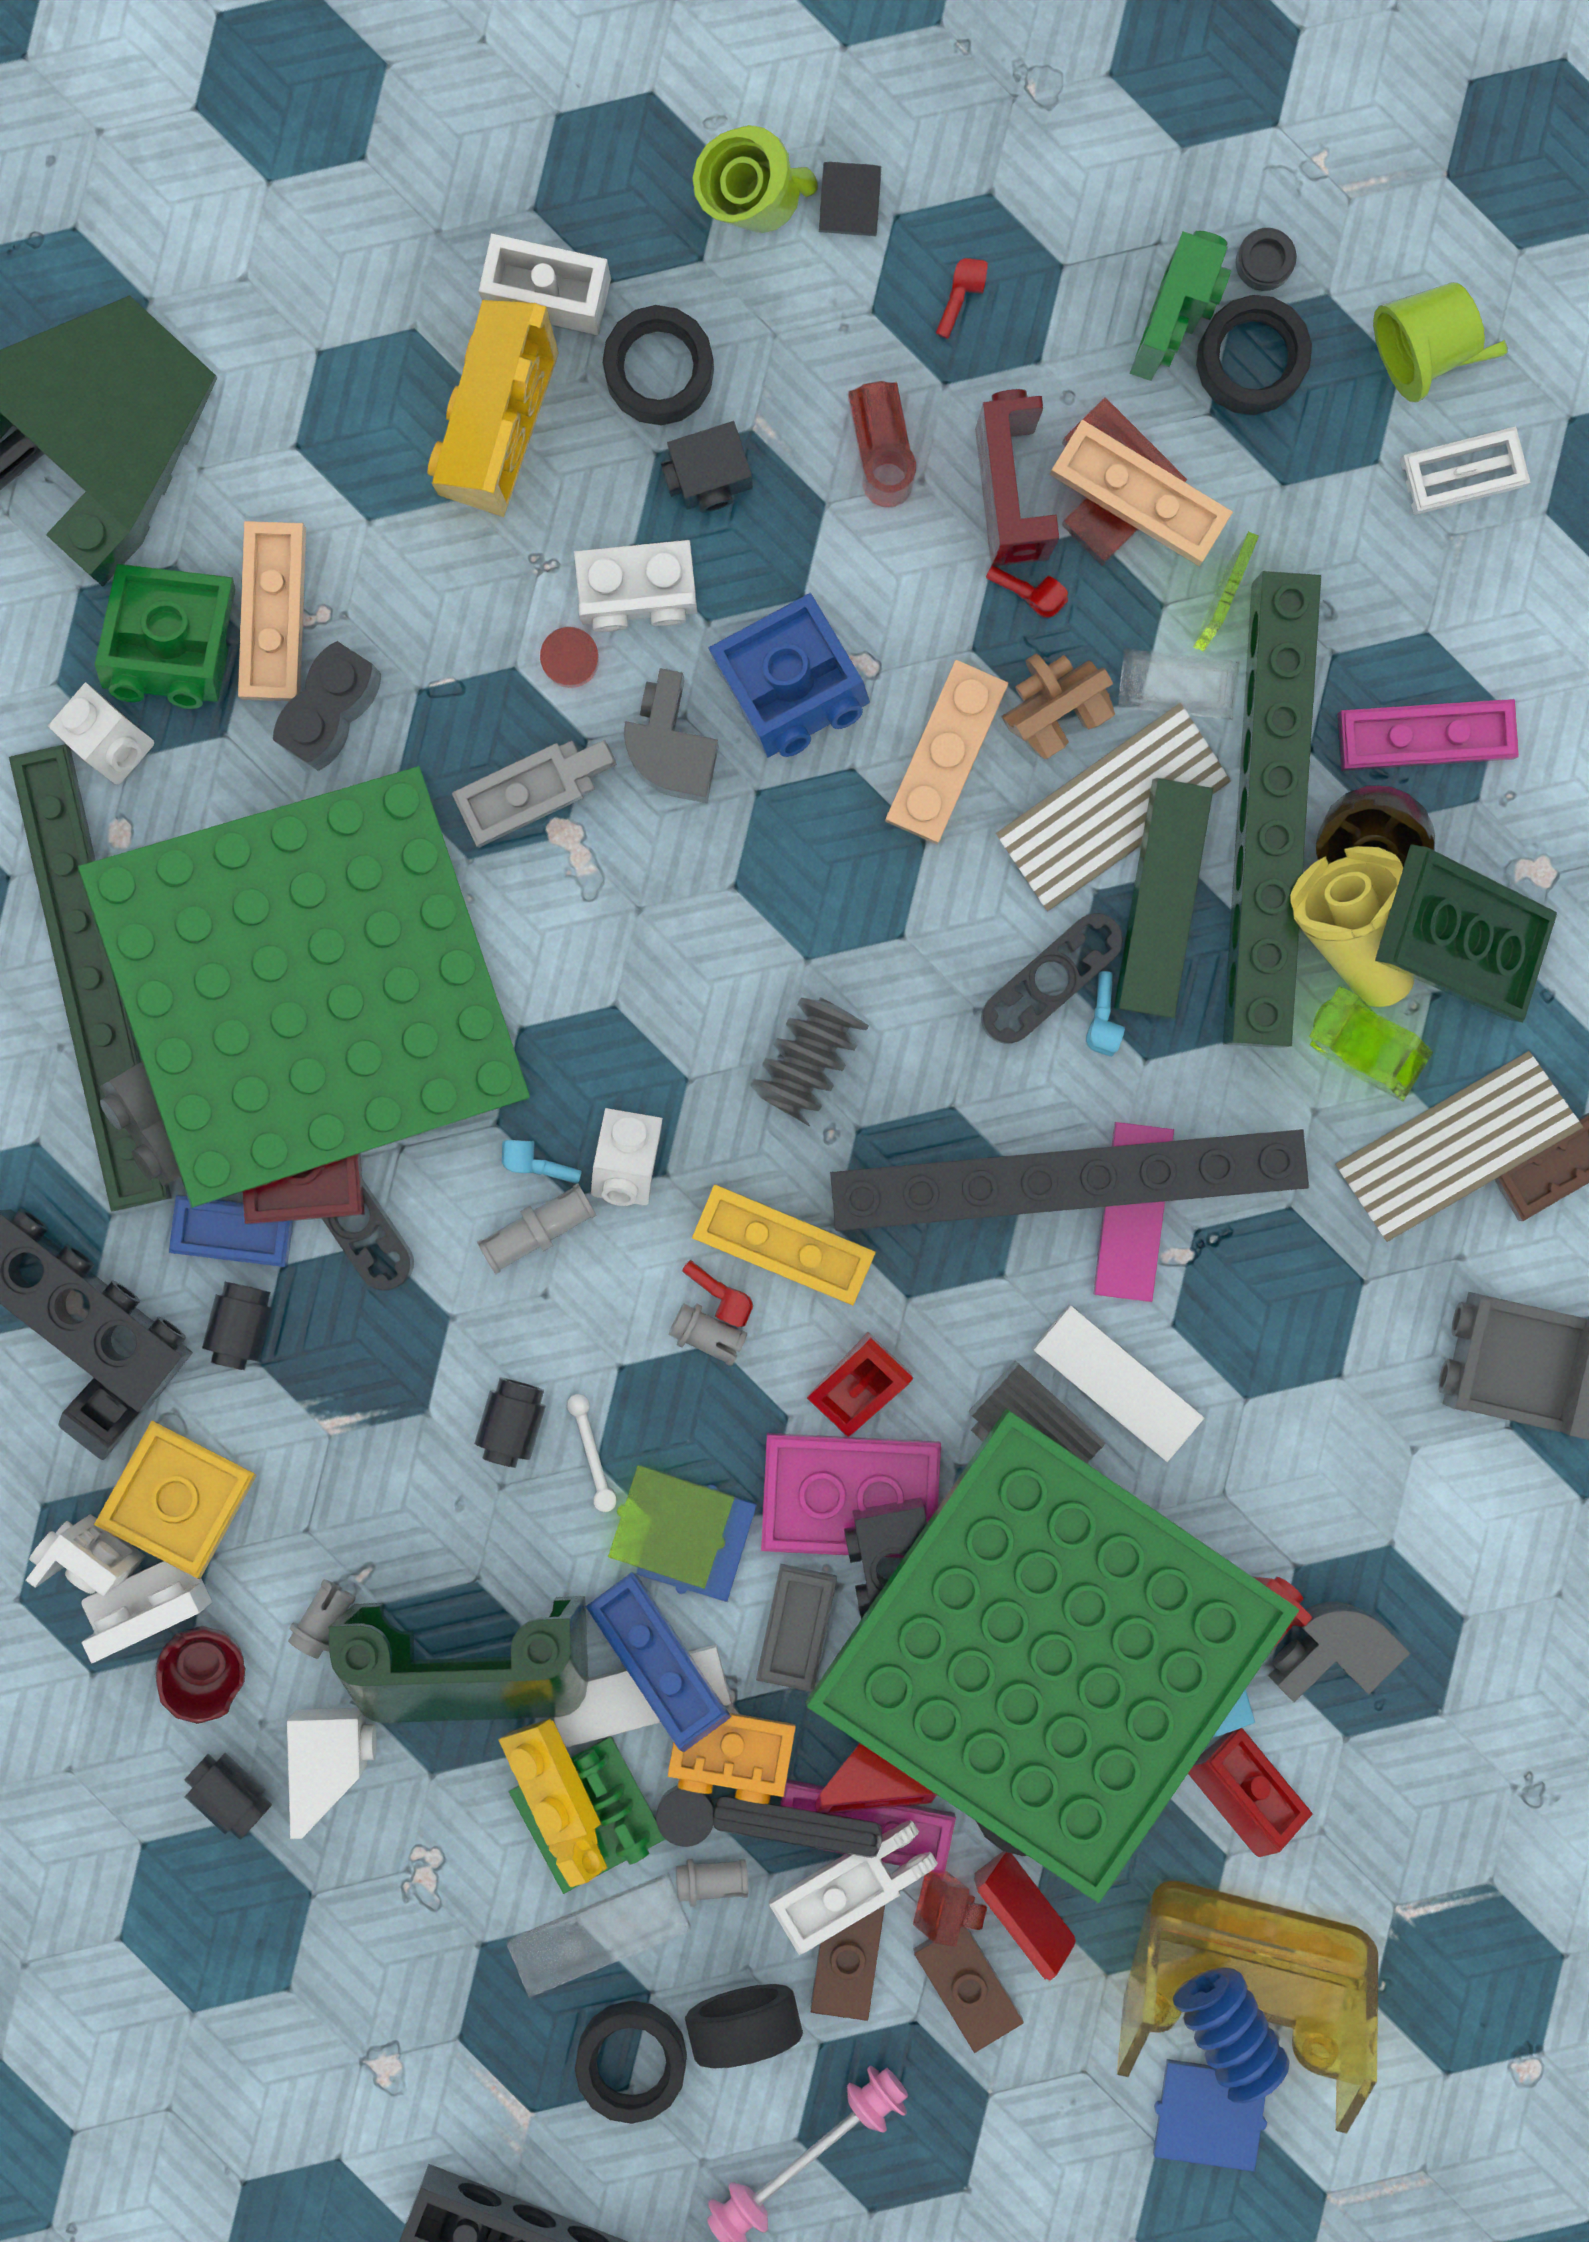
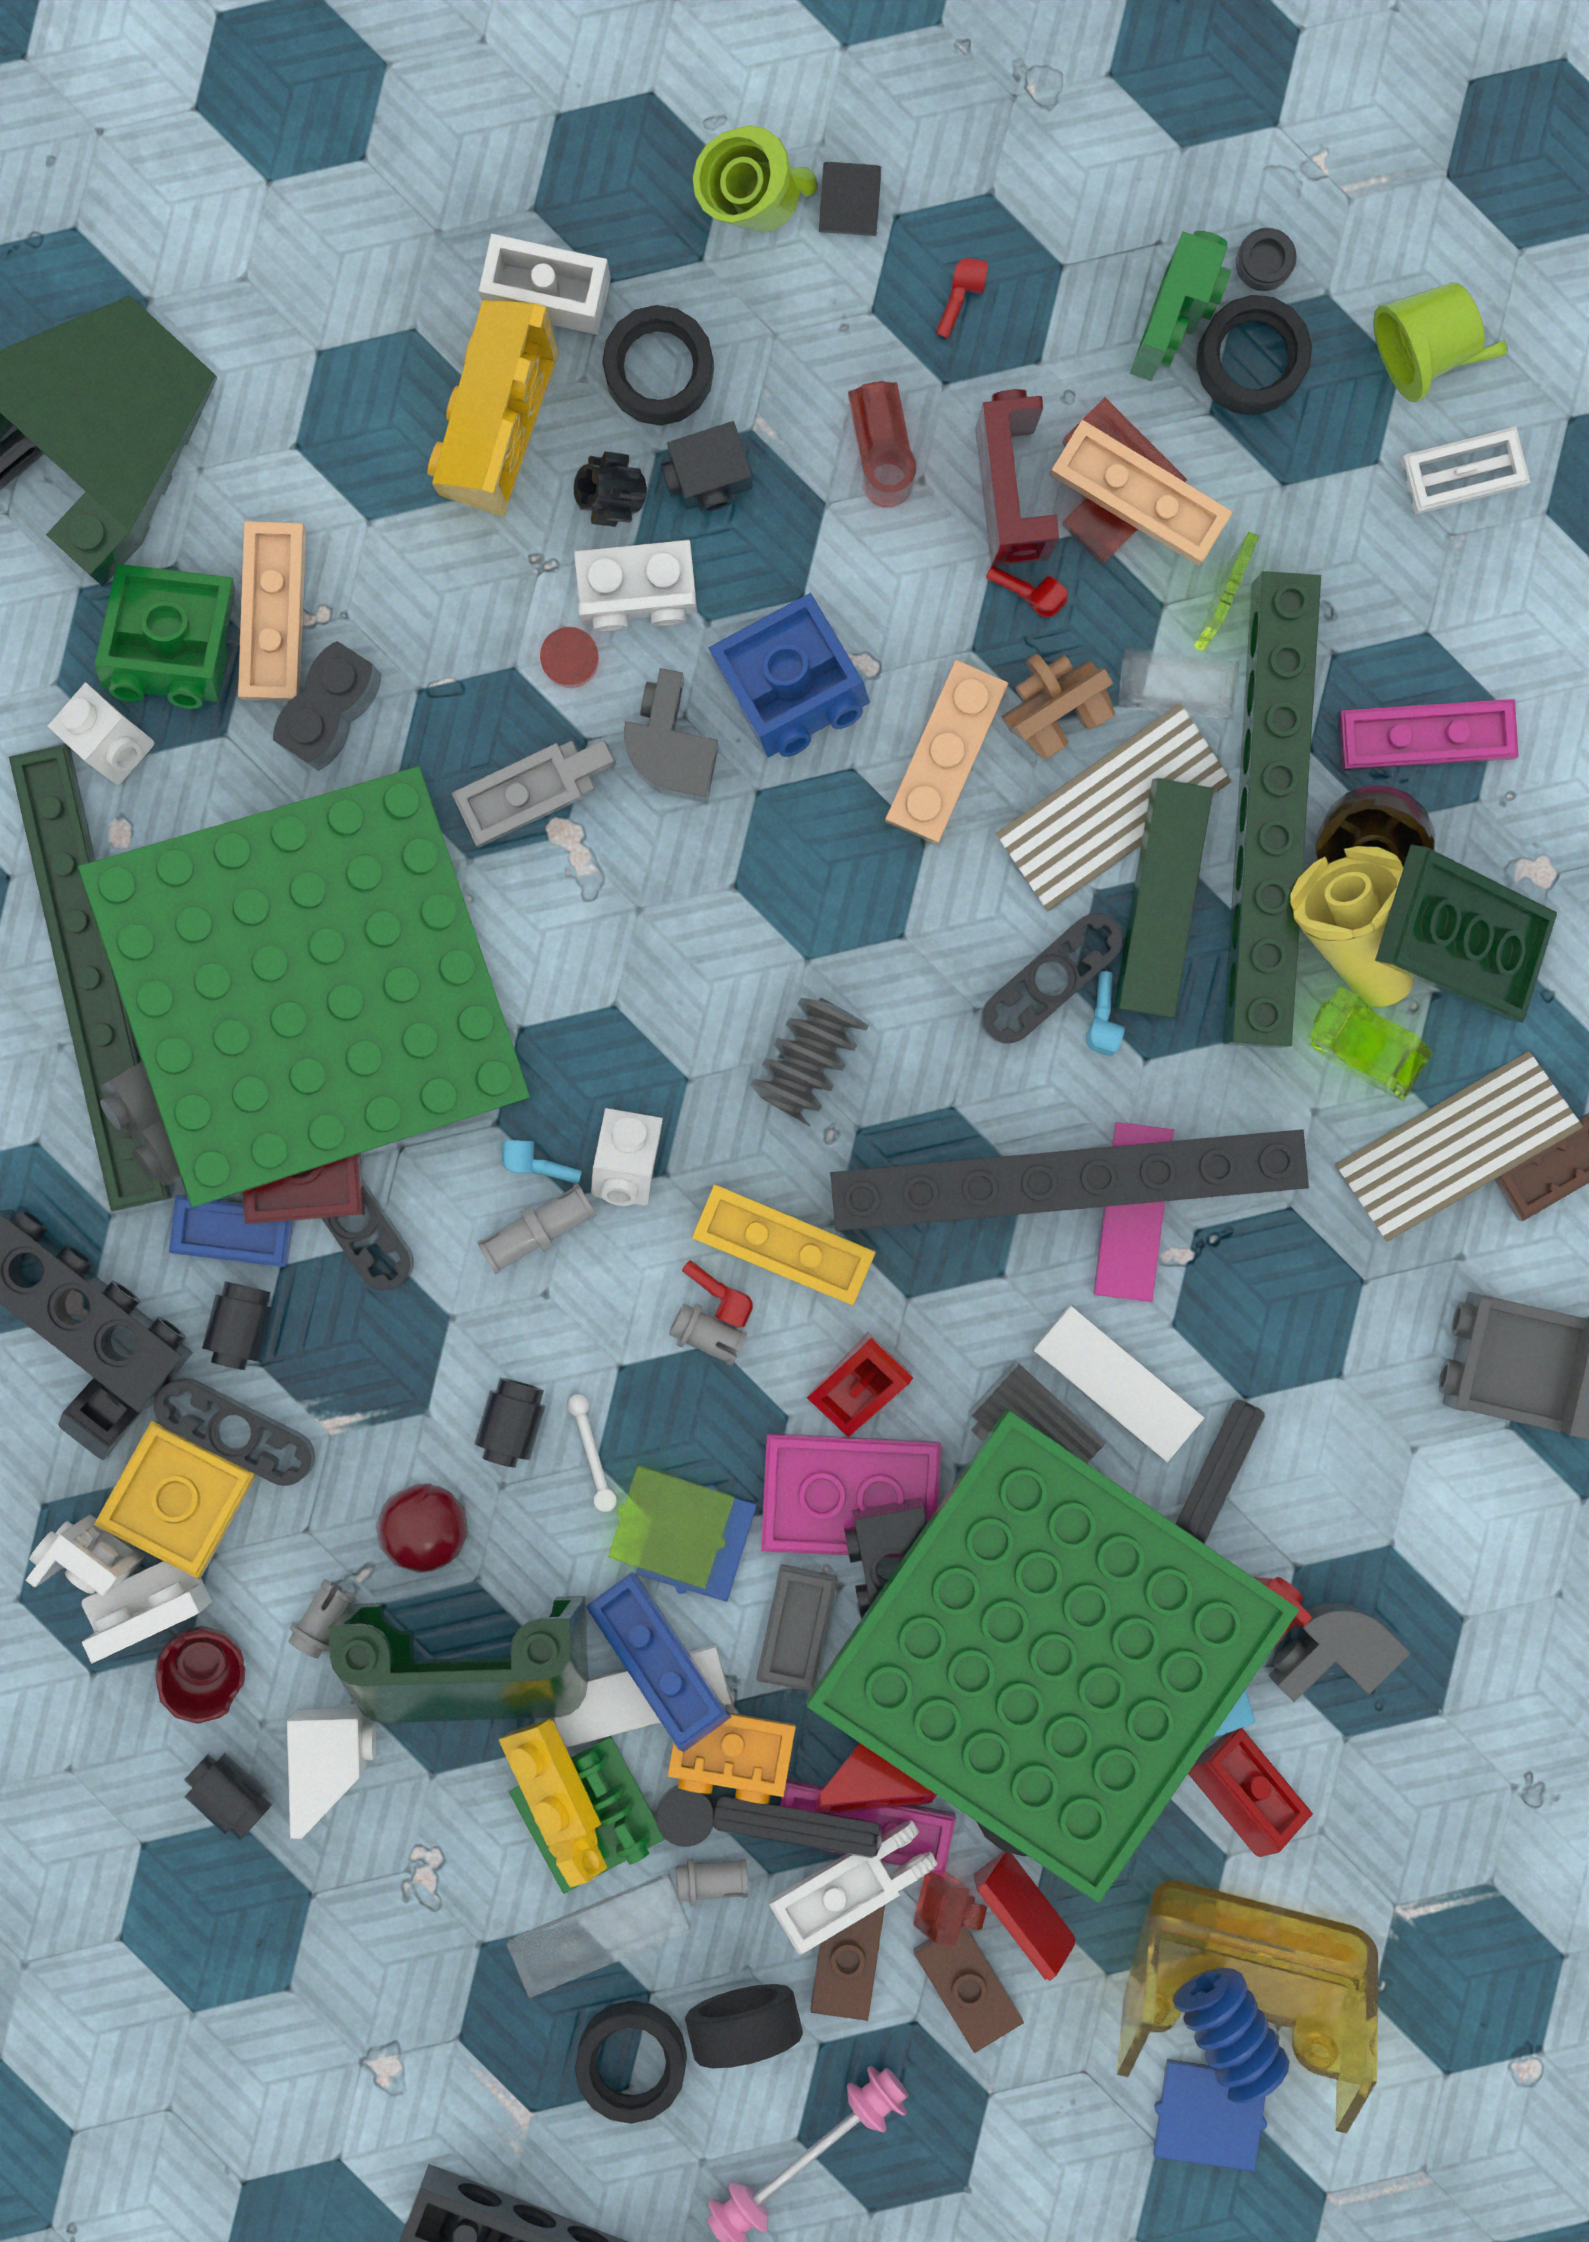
(202, 1399): none -> black beam
(422, 1528): none -> dark red hair
(610, 489): none -> black gear
(1220, 1469): none -> black axle

